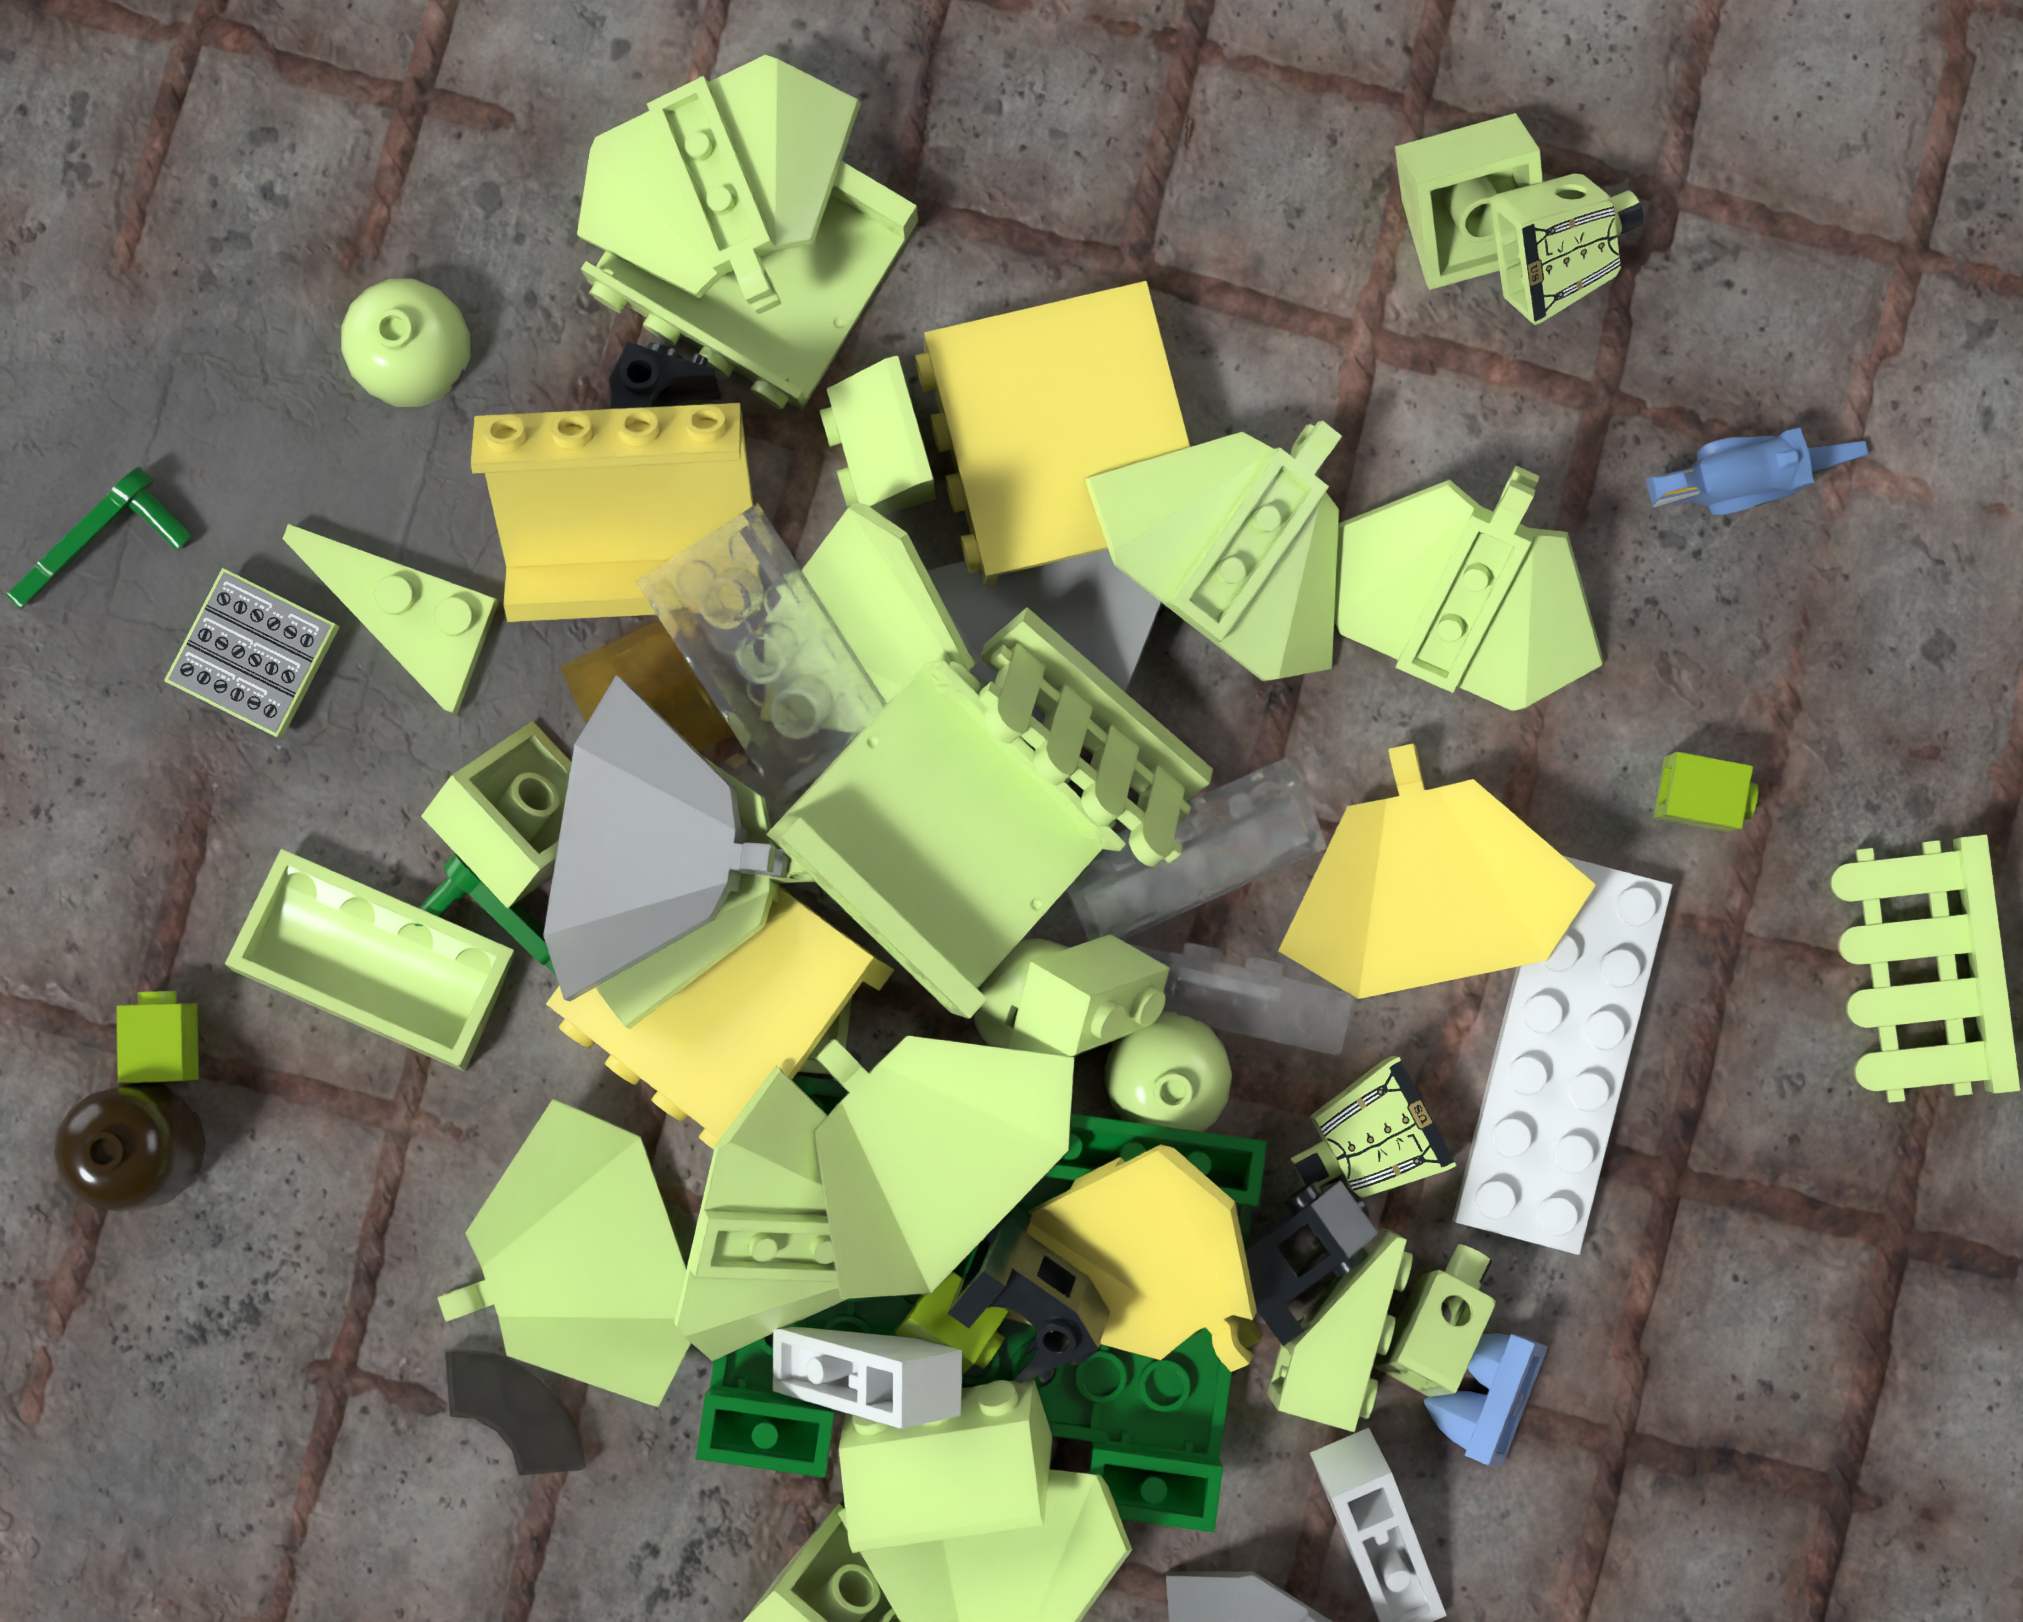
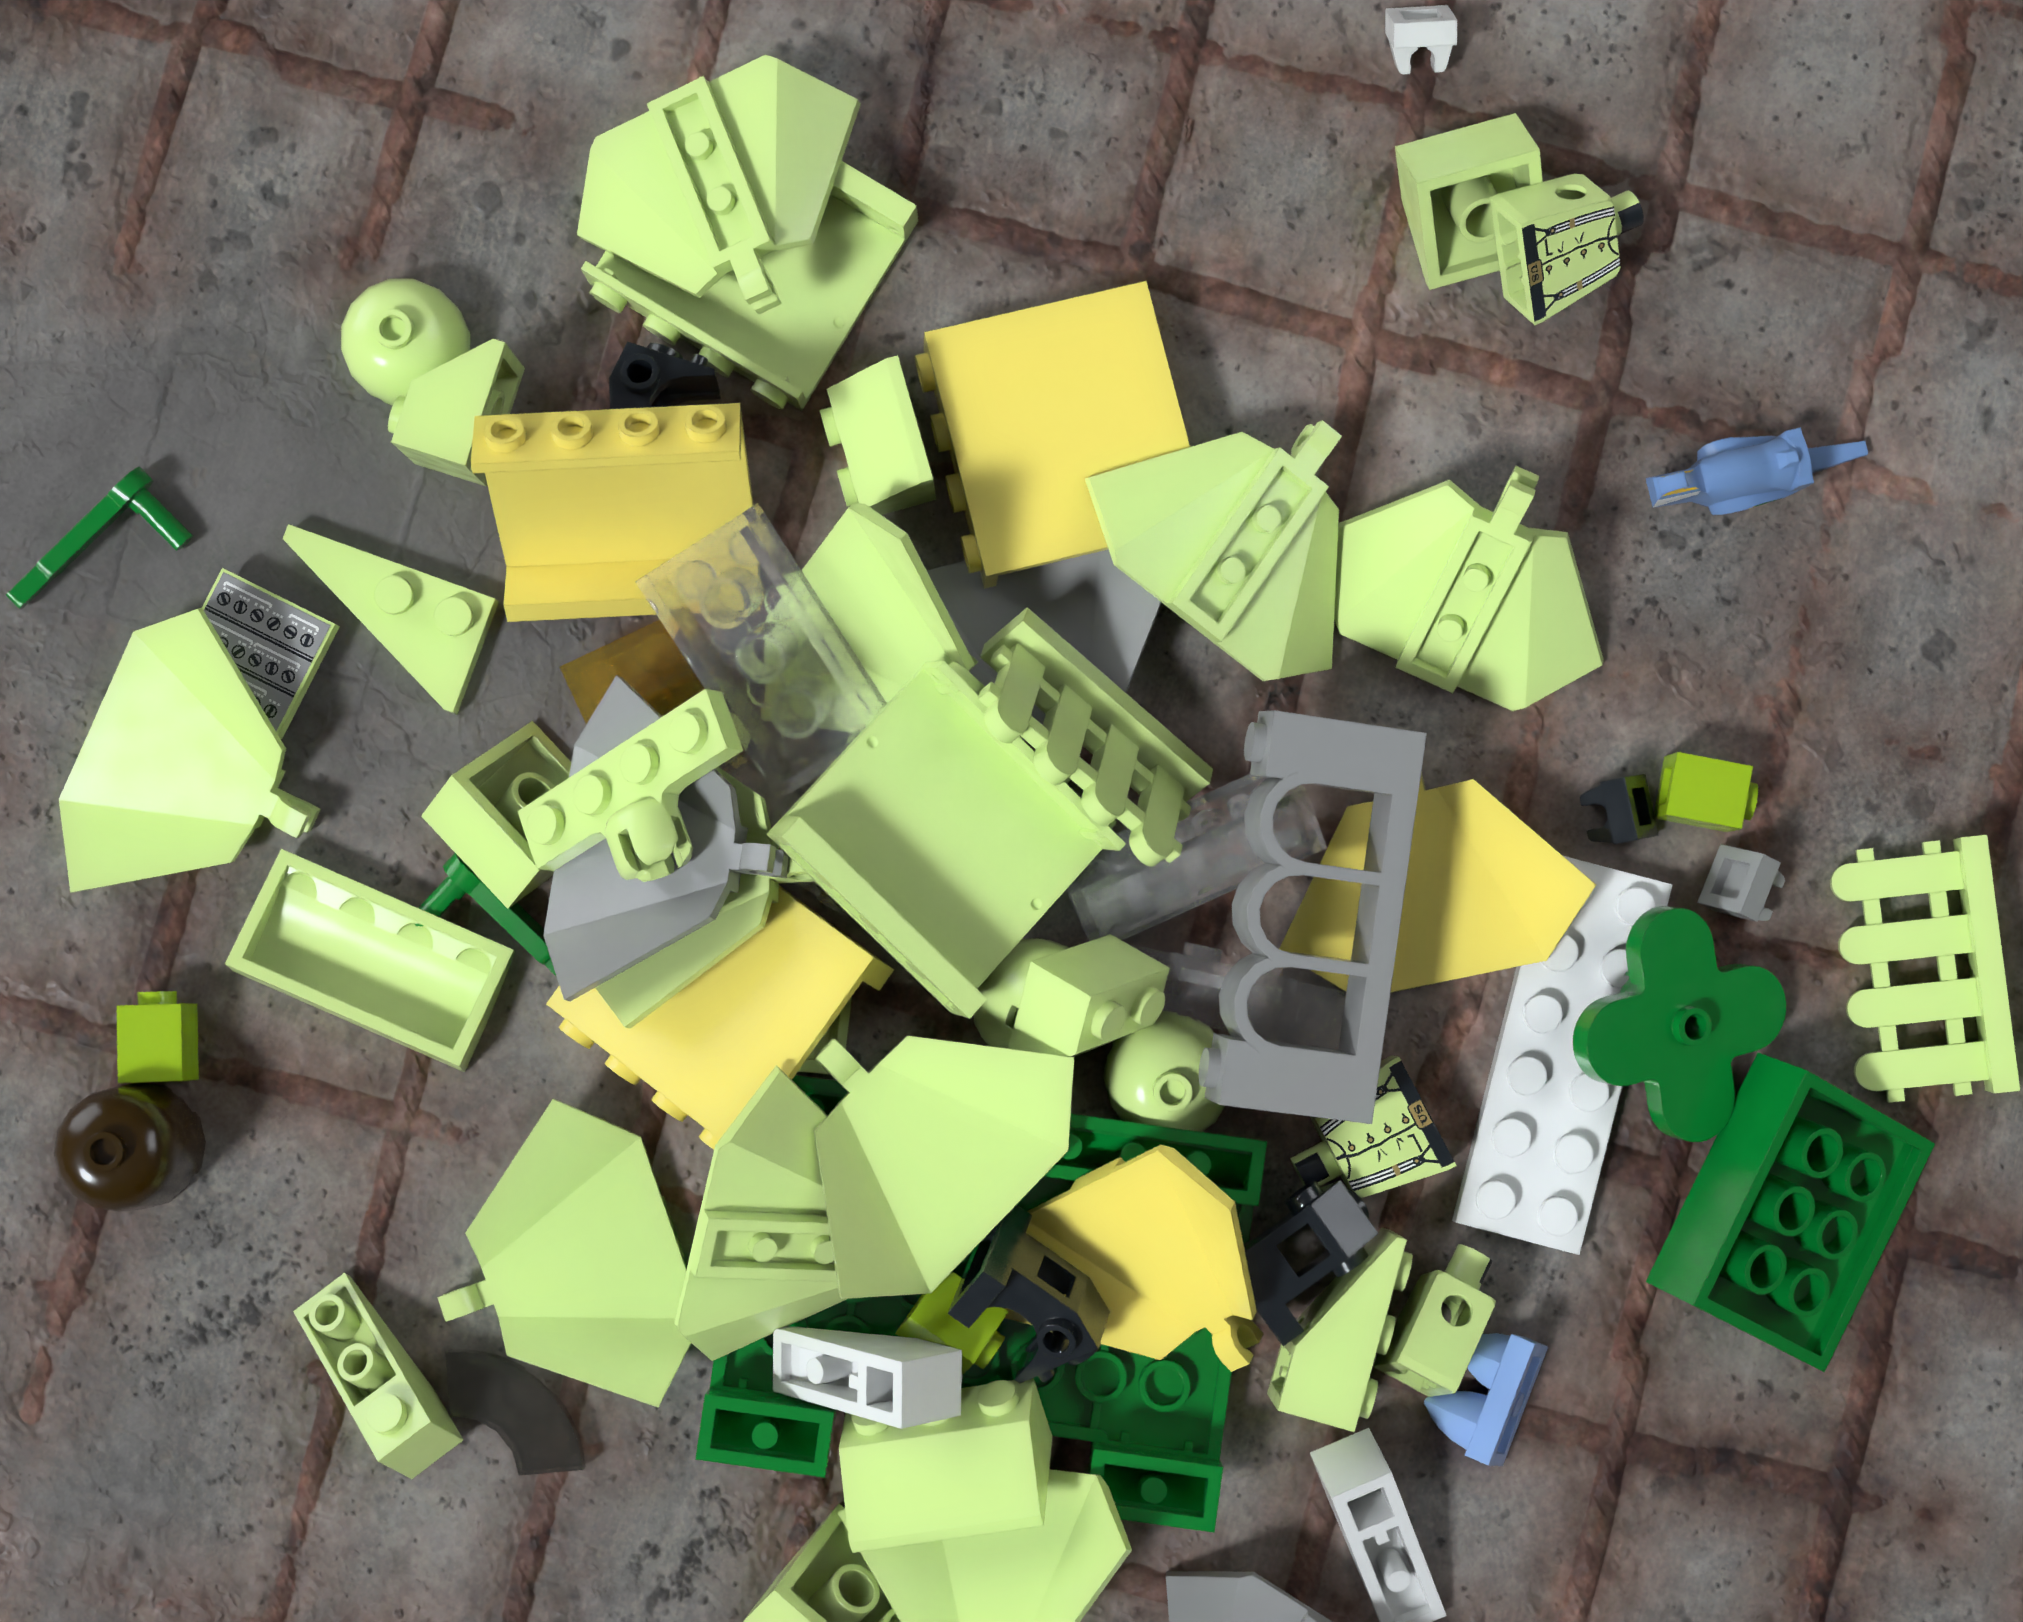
(174, 764): none -> yellowish green panel
(377, 1379): none -> yellowish green slope
(439, 410): none -> yellowish green slope
(635, 794): none -> yellowish green plate
(1295, 1077): none -> light grey fence
(1421, 27): none -> white tile
(1627, 809): none -> black tile
(1679, 1023): none -> green plant
(1741, 883): none -> light grey tile
(1791, 1211): none -> green slope

